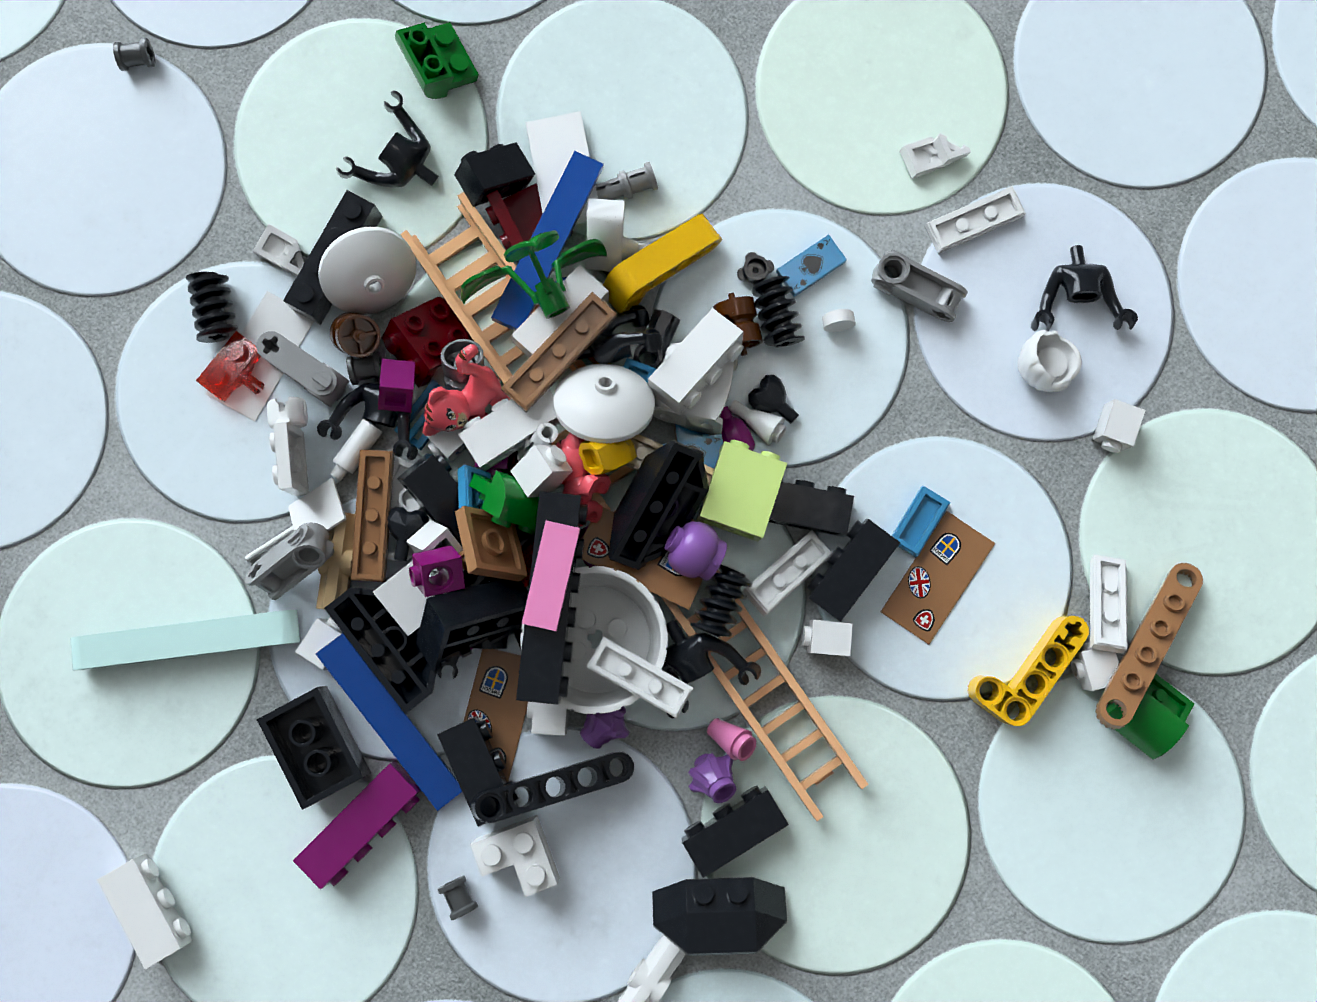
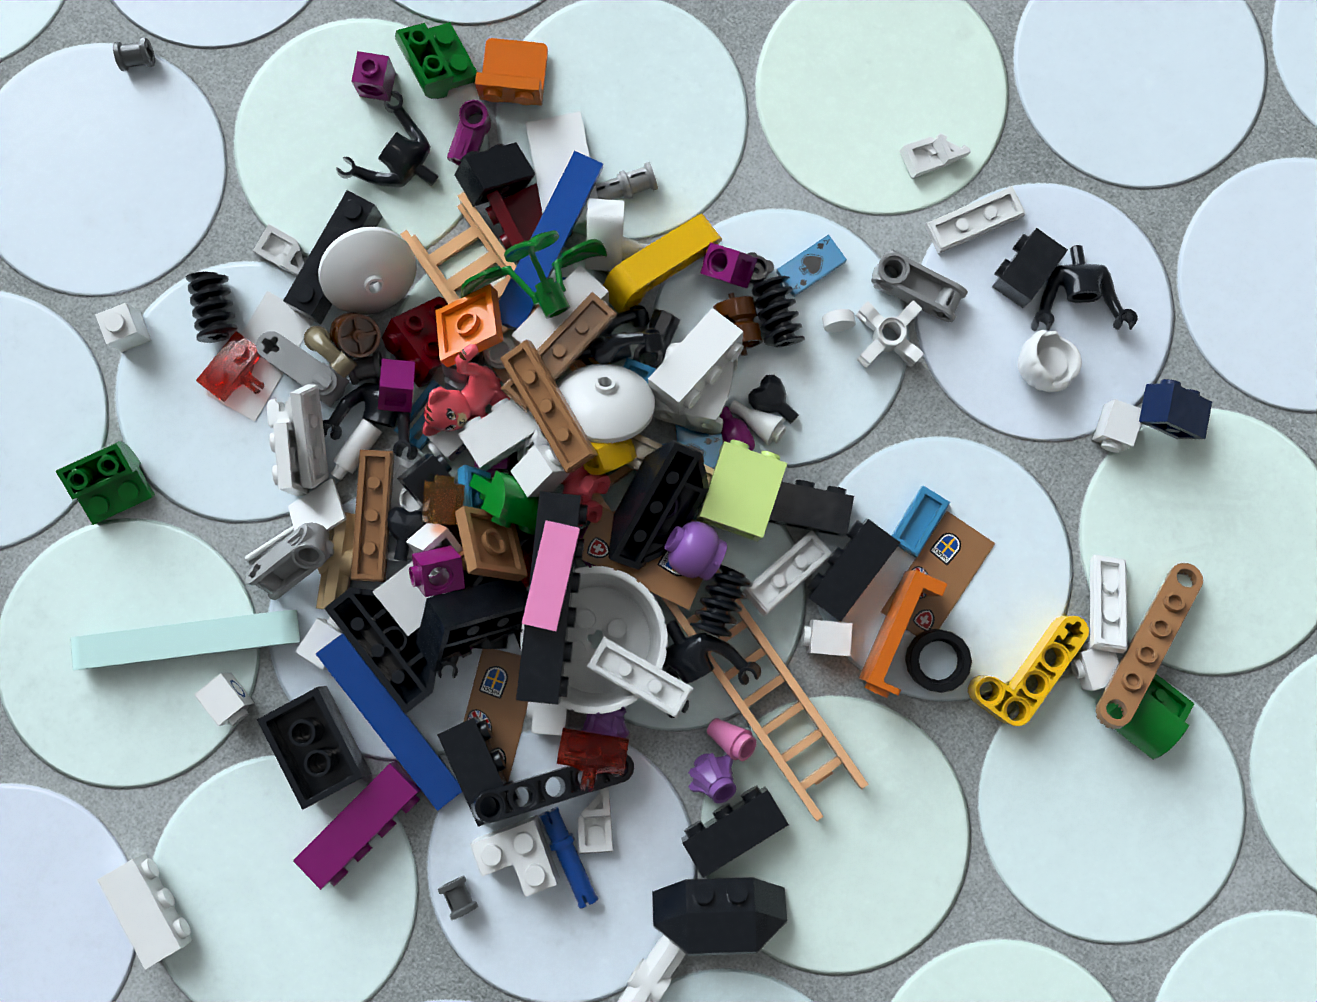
(106, 481): none -> green brick
(123, 327): none -> white brick
(225, 700): none -> white brick
(309, 435): none -> white tile
(319, 340): none -> dark tan piece
(373, 76): none -> magenta brick
(442, 500): none -> clear orange brick
(469, 136): none -> magenta piece
(469, 321): none -> orange plate
(494, 353): none -> white plate
(513, 72): none -> orange bracket
(548, 406): none -> medium nougat tile
(569, 859): none -> blue pin
(592, 754): none -> clear red plate
(596, 826): none -> white slope
(738, 267): none -> magenta brick
(893, 628): none -> orange panel
(905, 349): none -> white pin
(963, 664): none -> black tyre
(1029, 268): none -> black brick
(1175, 410): none -> dark blue brick

